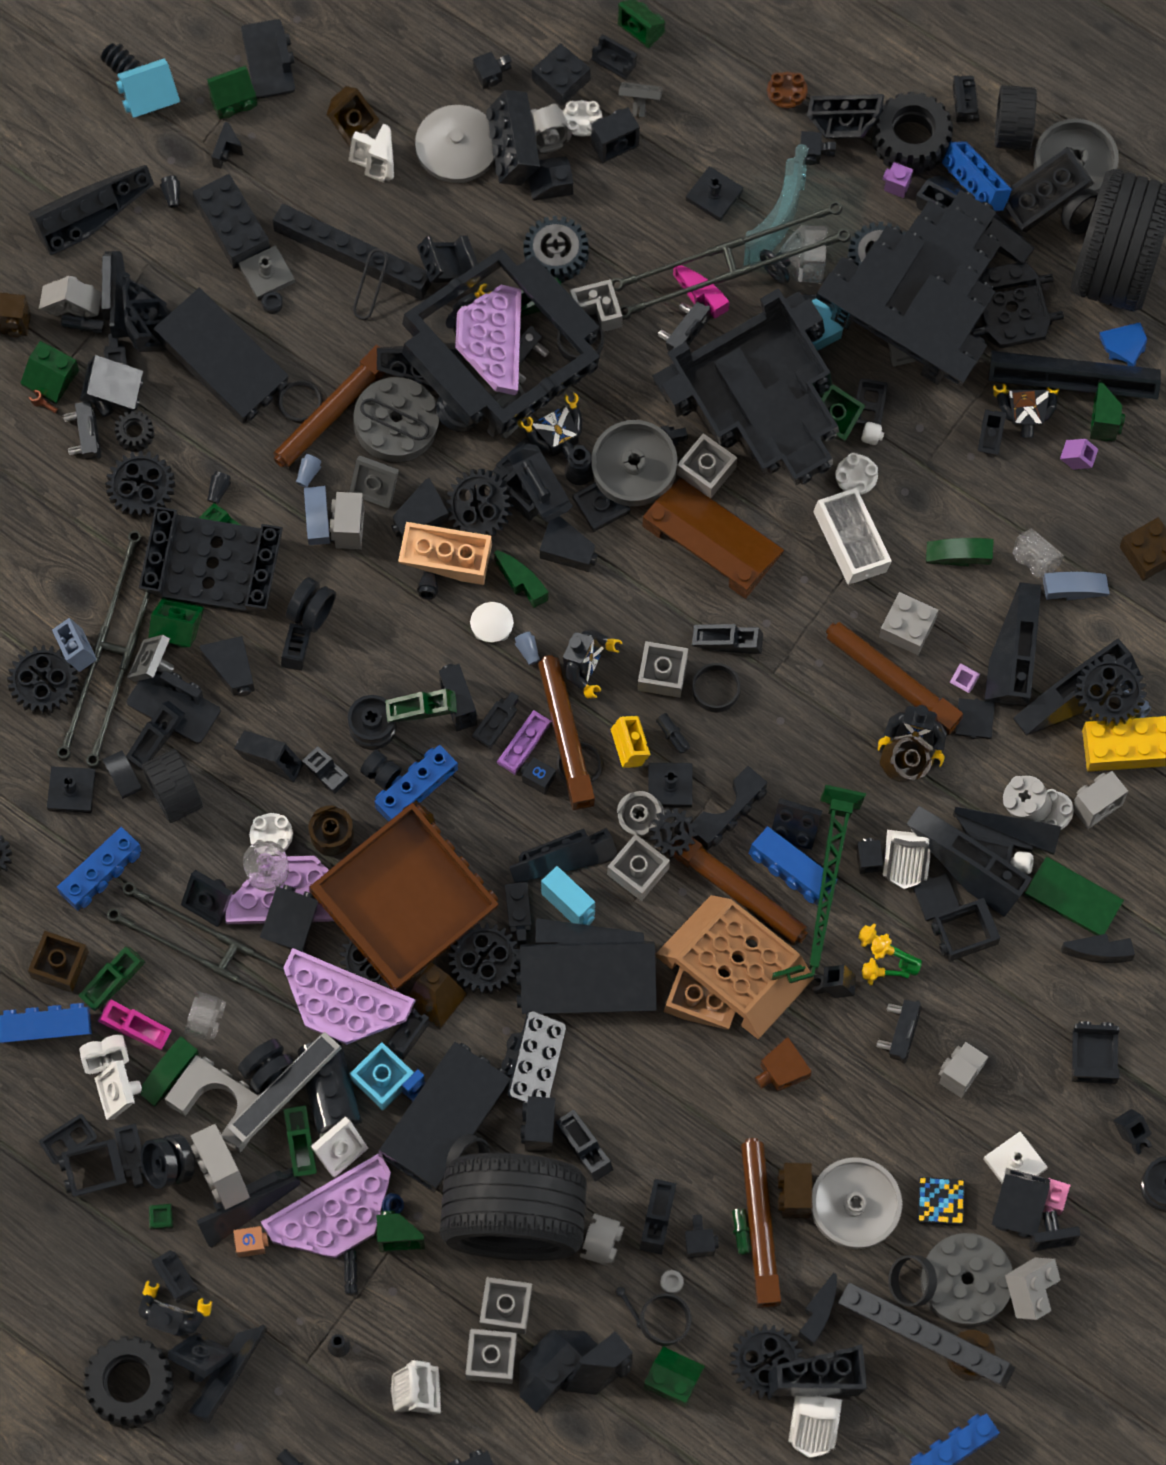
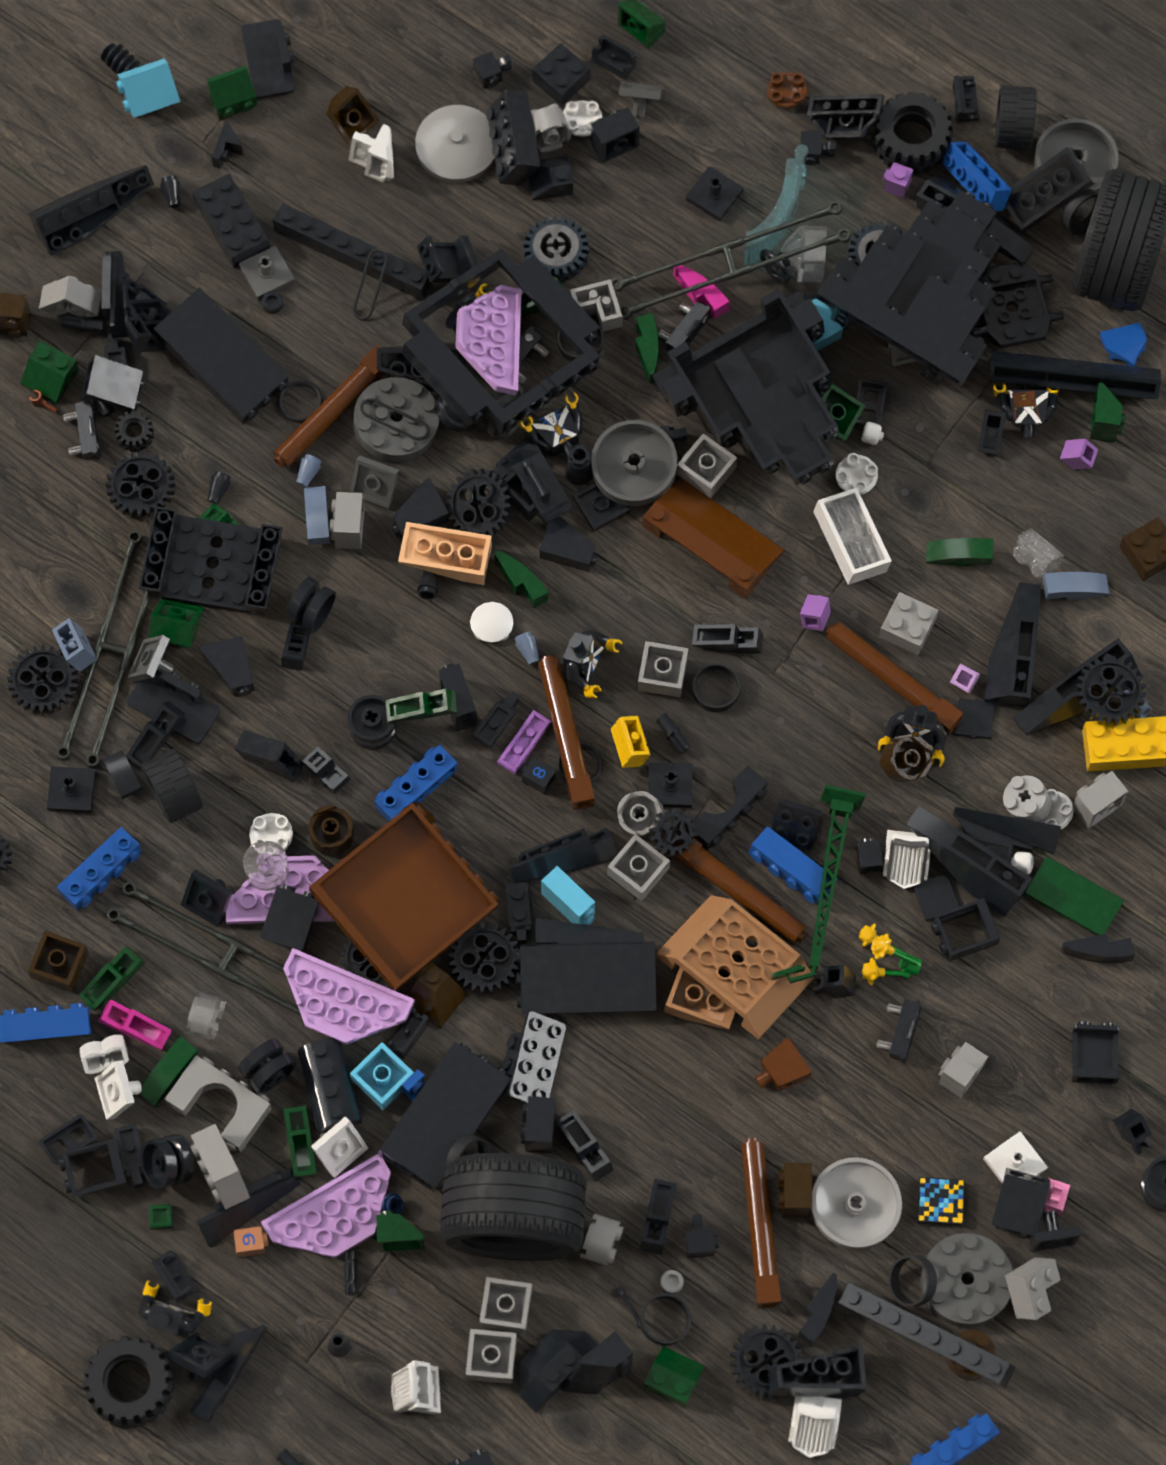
(284, 1088): black tile -> none
(378, 768): black wheel -> none
(647, 344): none -> dark green slope
(741, 1231): dark green axle -> none
(815, 612): none -> medium lavender brick

